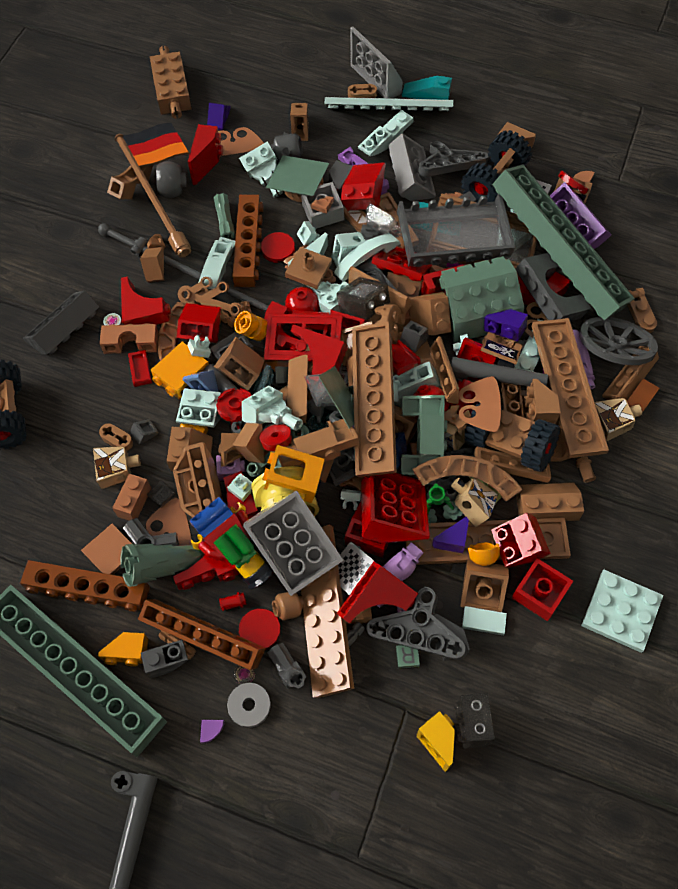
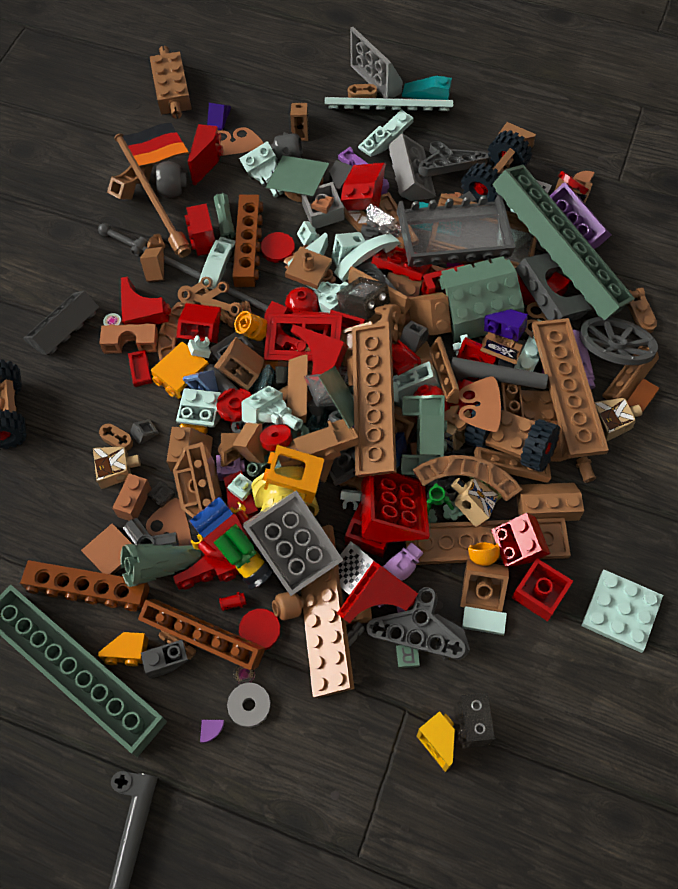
(200, 229): none -> red brick
(289, 670): dark grey piece -> none
(453, 538): dark purple slope -> none
(541, 403): medium nougat slope -> none

